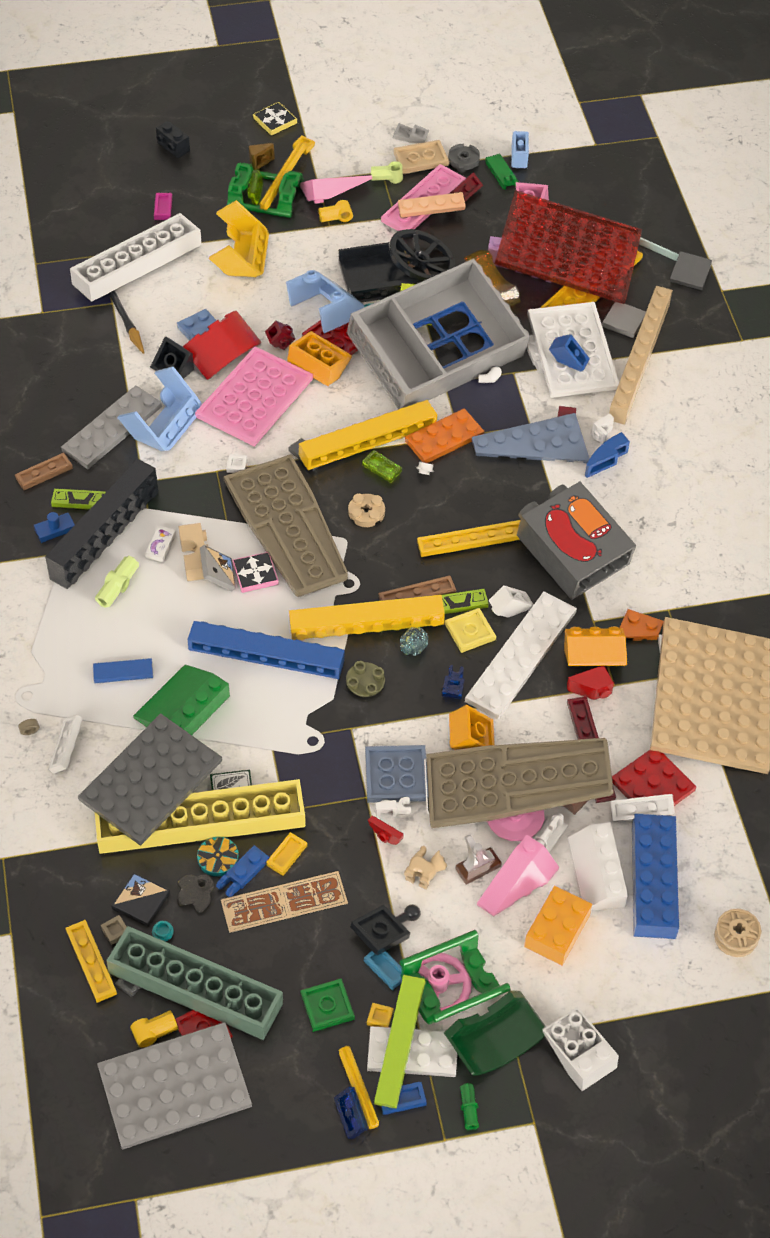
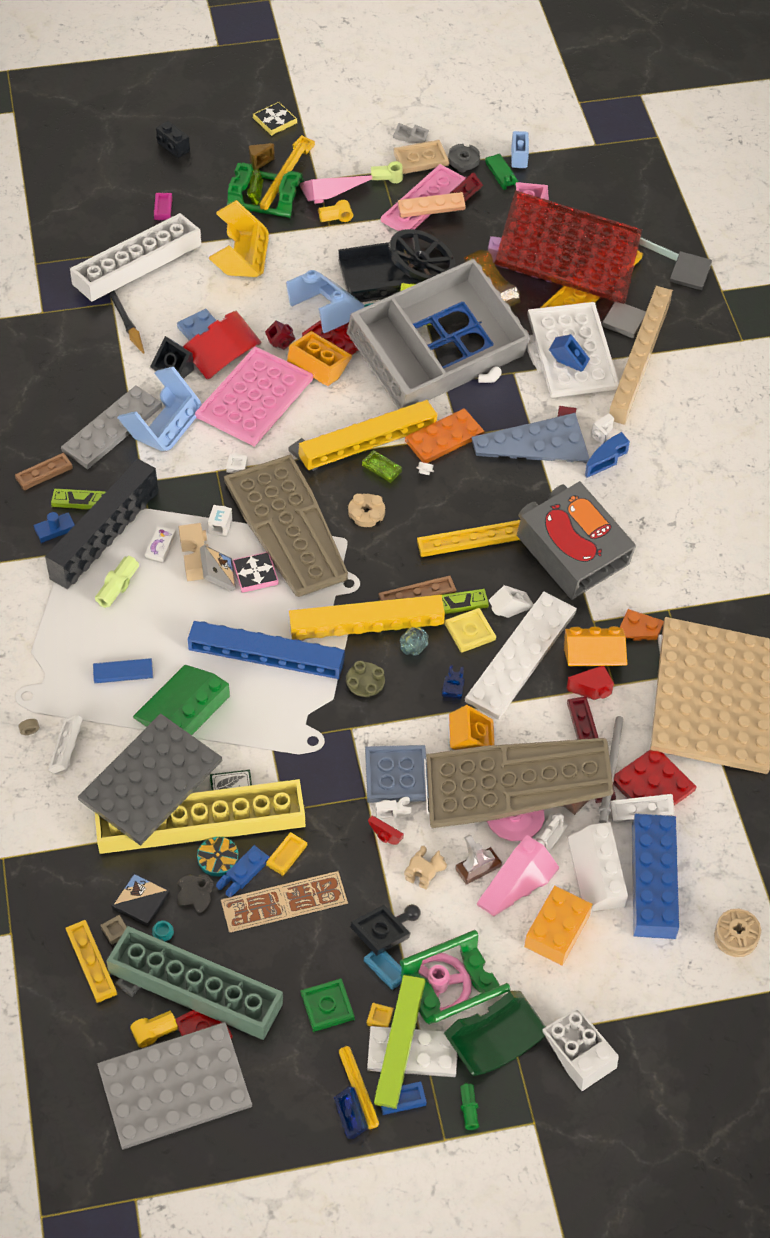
(220, 520): none -> white brick
(604, 809): none -> light grey bar

